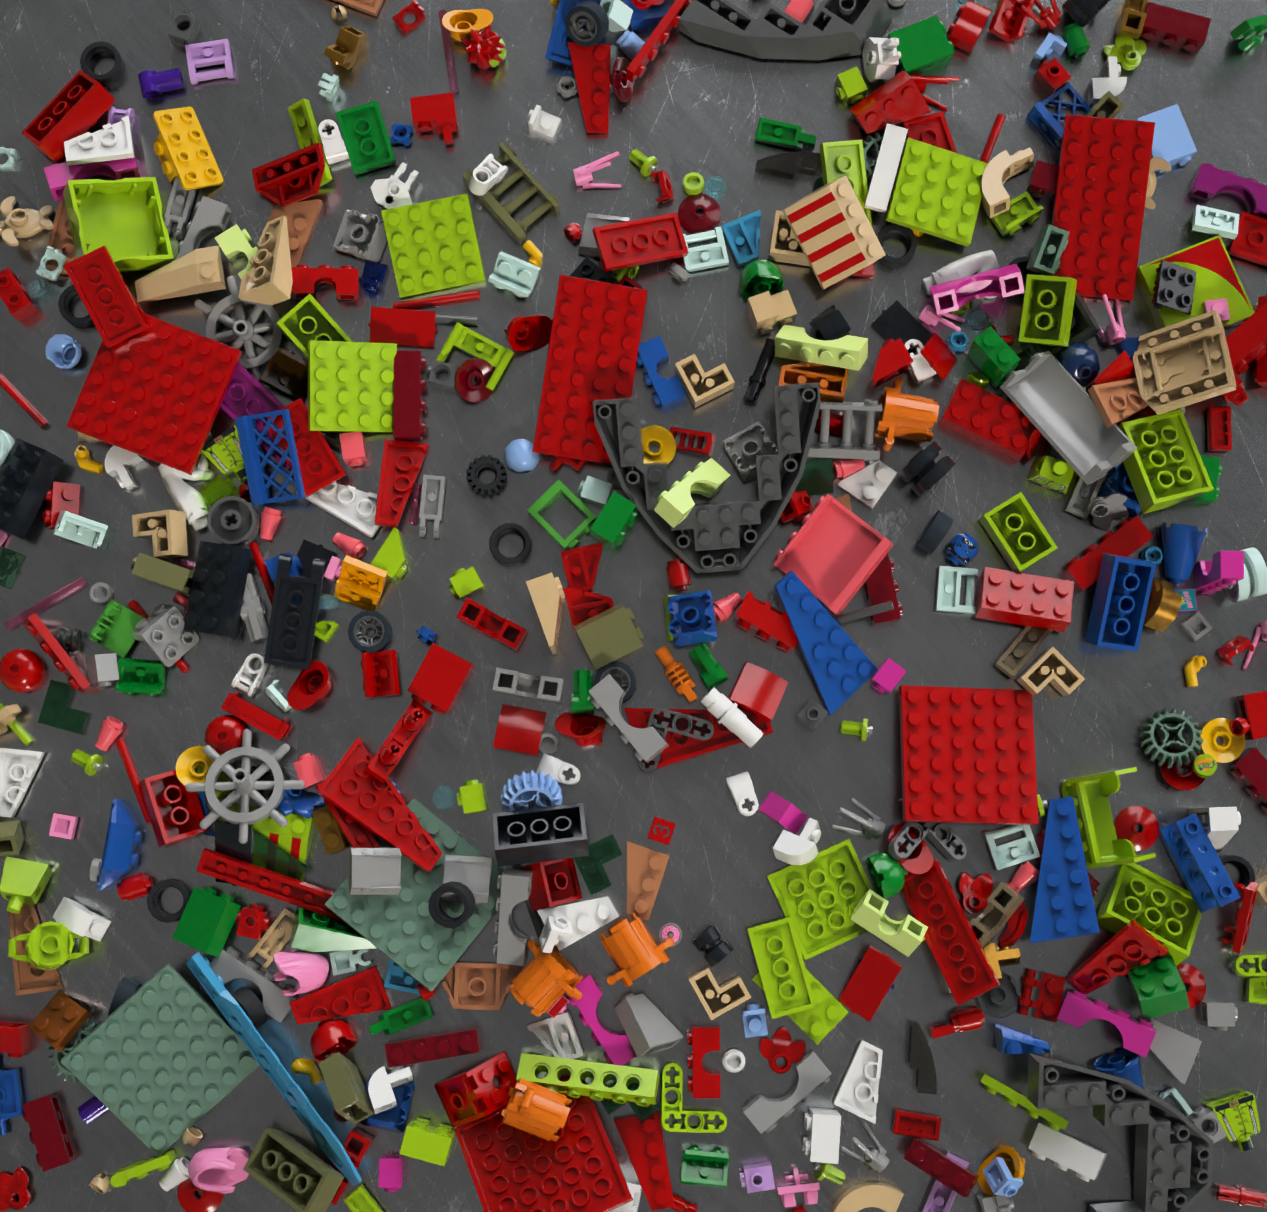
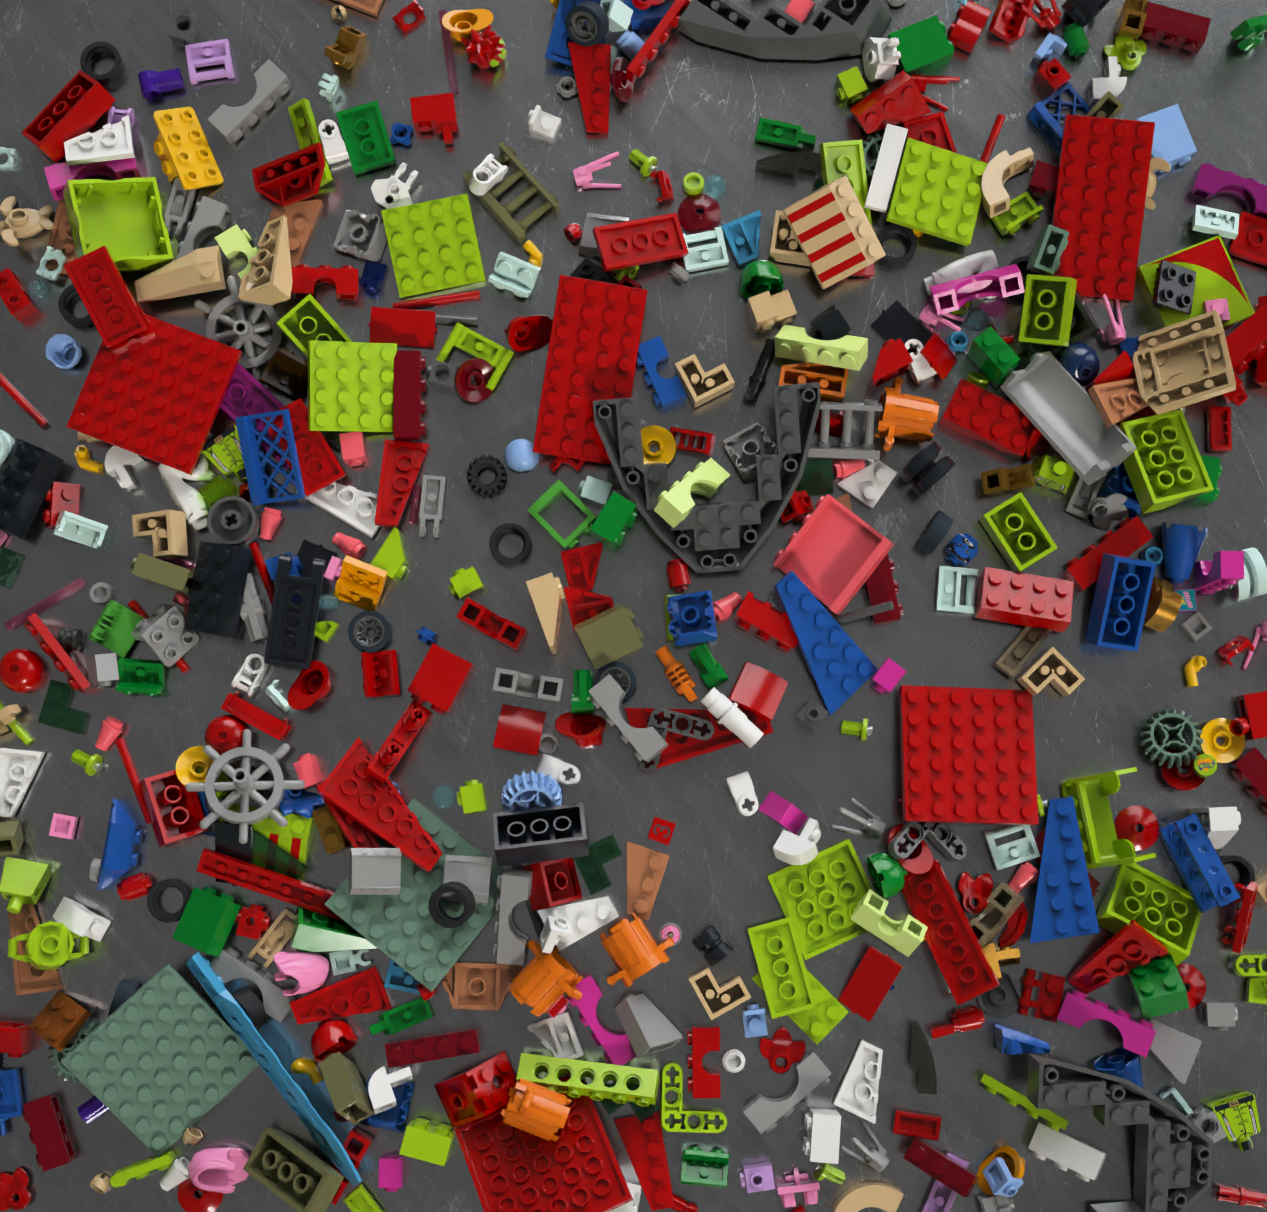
(232, 121): none -> light grey arch
(1007, 481): none -> pearl gold brick

